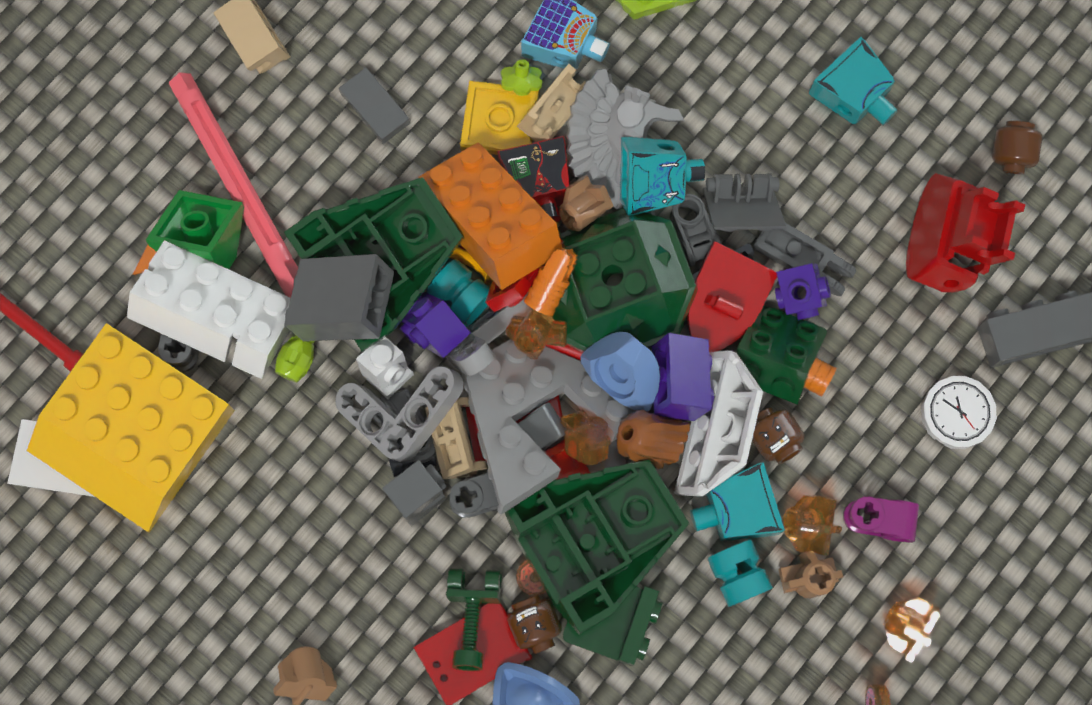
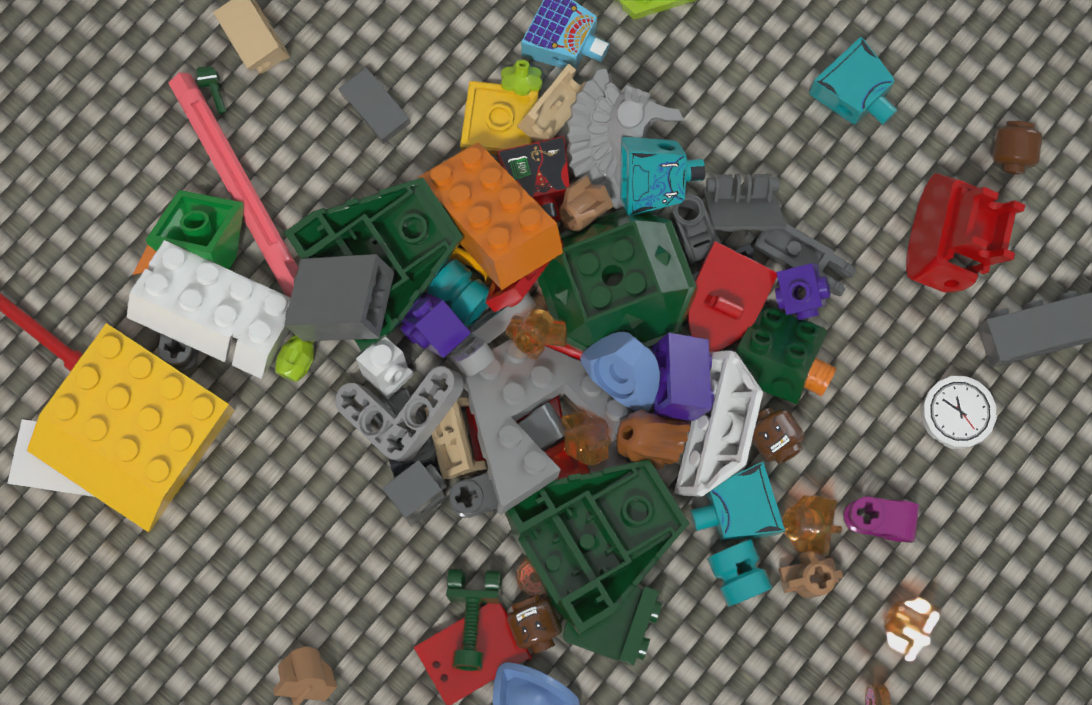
(209, 77): none -> dark green hand
(551, 282): orange hinge -> none

